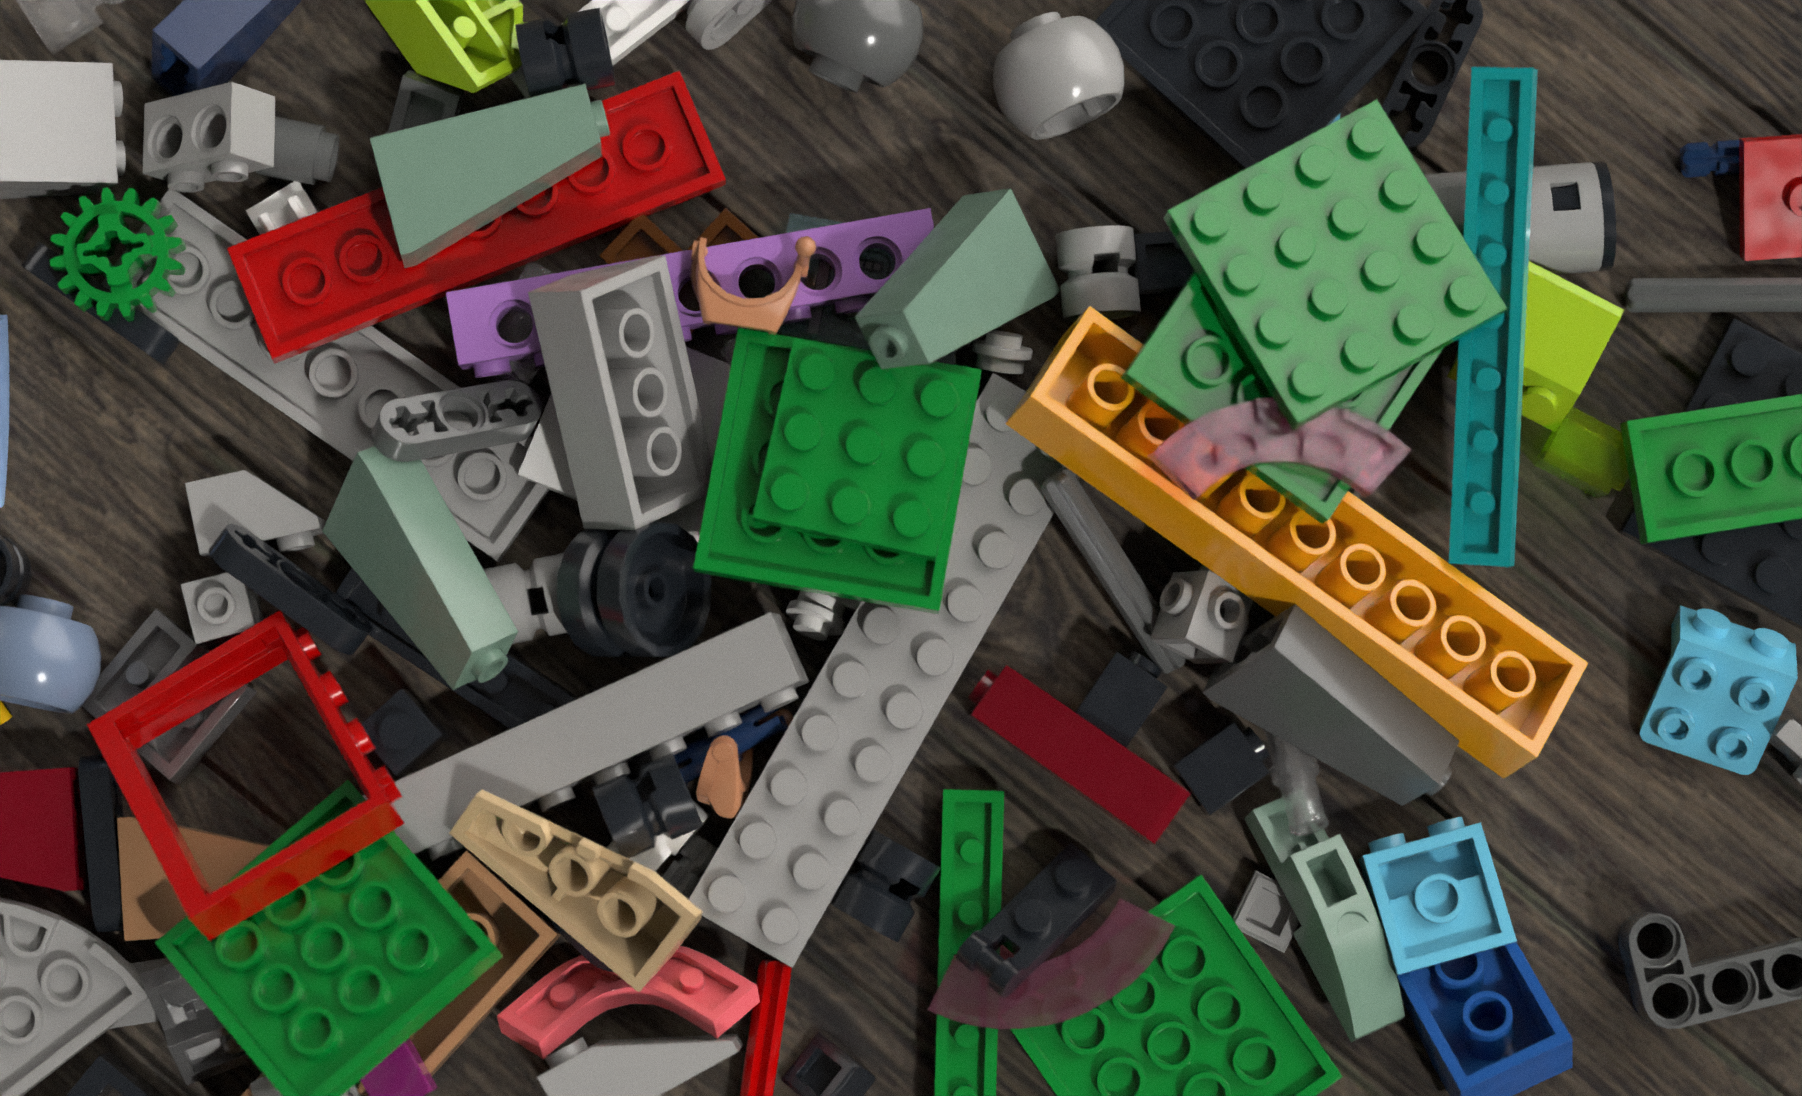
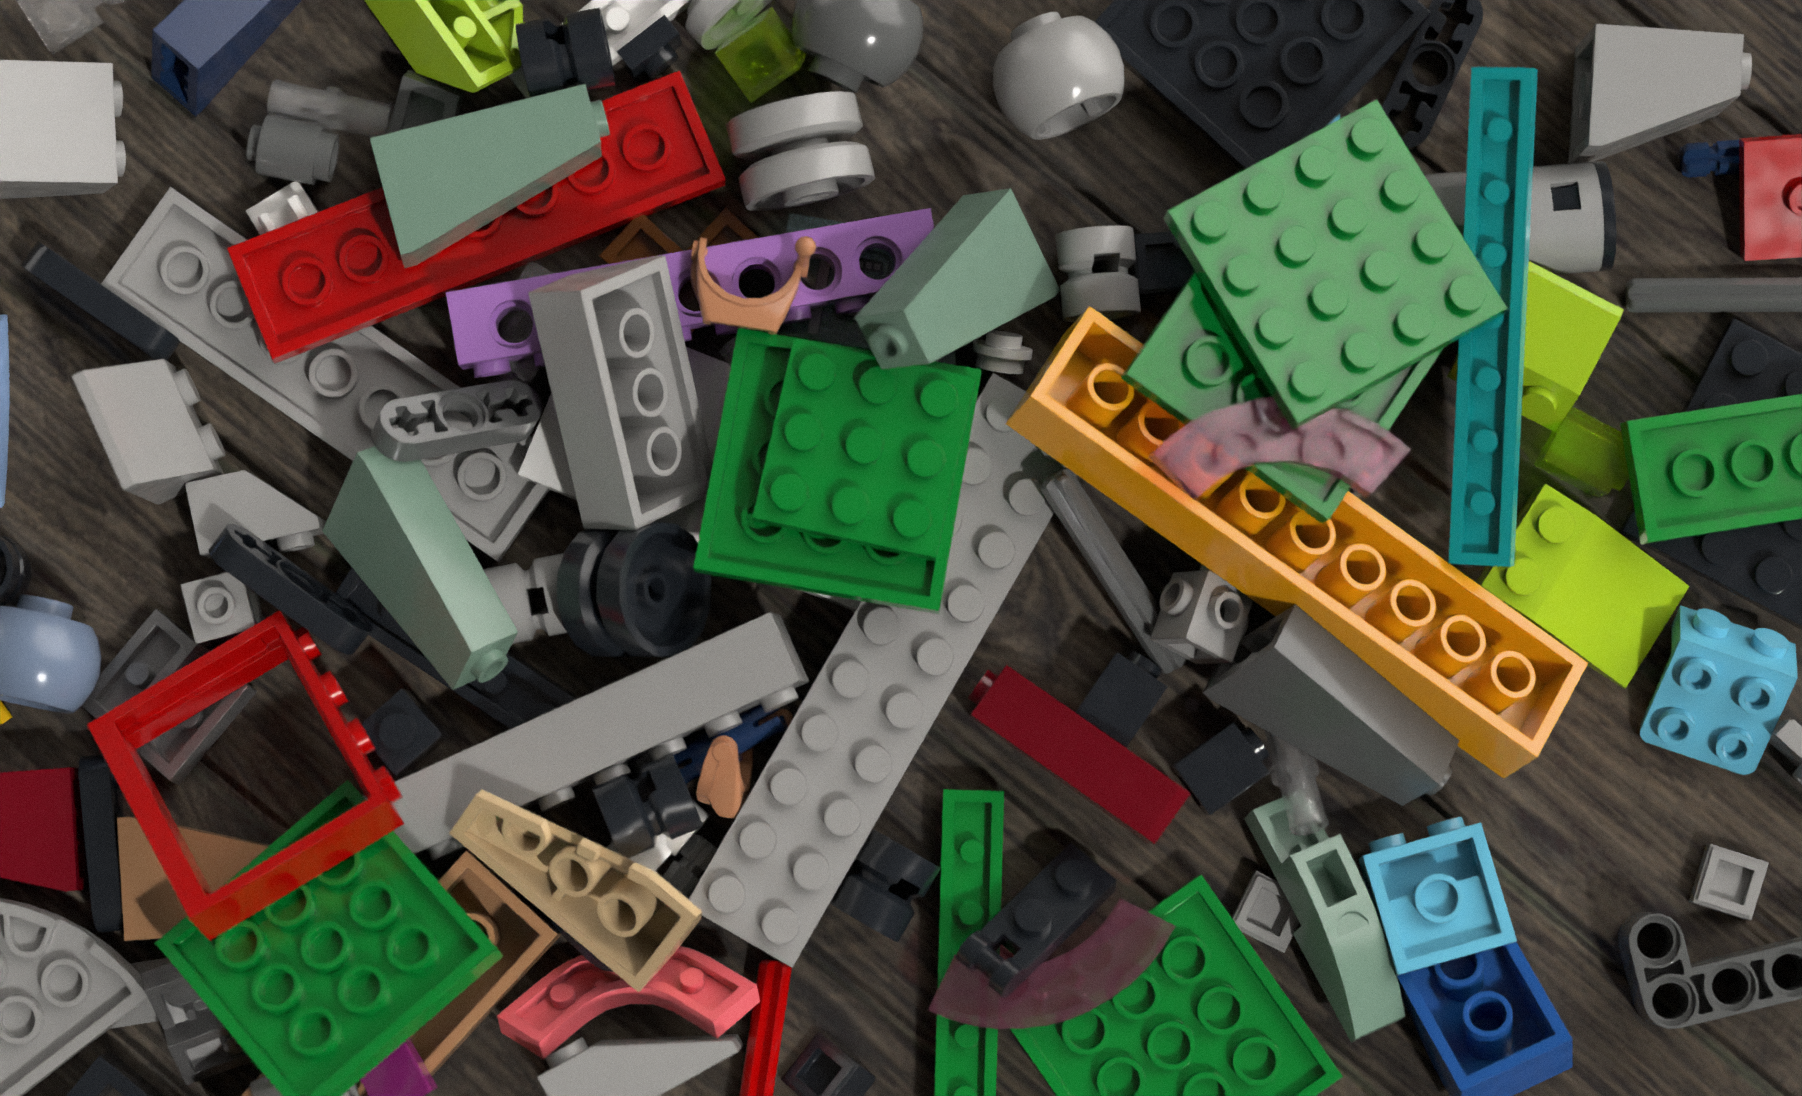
(92, 256): green gear -> none
(150, 427): none -> light grey slope
(209, 136): light grey brick -> none
(329, 108): none -> clear pin
(651, 50): none -> black plate
(760, 54): none -> clear neon green brick
(800, 150): none -> light grey wheel
(816, 615): white plate -> none
(1585, 585): none -> lime slope
(1648, 84): none -> light grey slope
(1728, 882): none -> light grey tile

